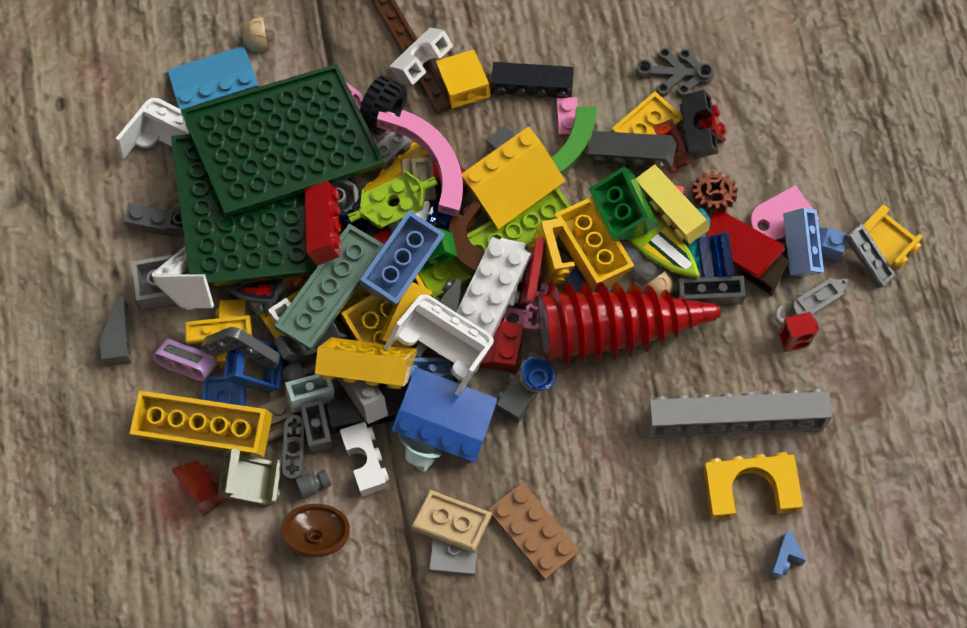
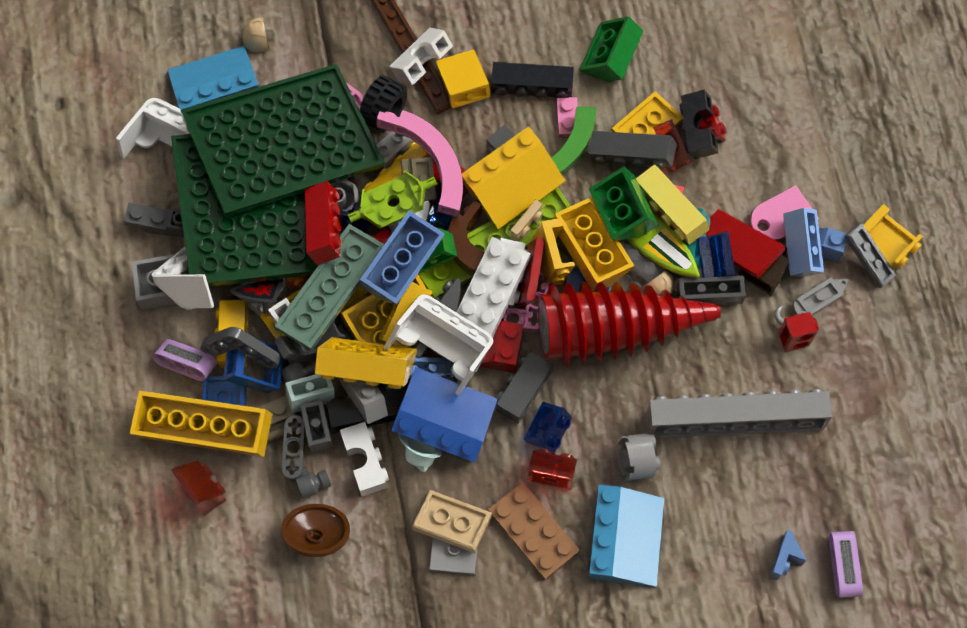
(115, 339): dark grey slope -> none
(198, 330): yellow tile -> none
(249, 478): panel -> none
(531, 216): none -> tan plate
(537, 374): blue hair -> none
(548, 427): none -> clear blue bracket
(552, 469): none -> clear red slope
(612, 49): none -> green slope
(626, 536): none -> slope
(638, 456): none -> light grey brick
(677, 71): dark grey plant -> none
(715, 192): copper gear -> none
(777, 470): yellow arch -> none
(845, 564): none -> lavender beam

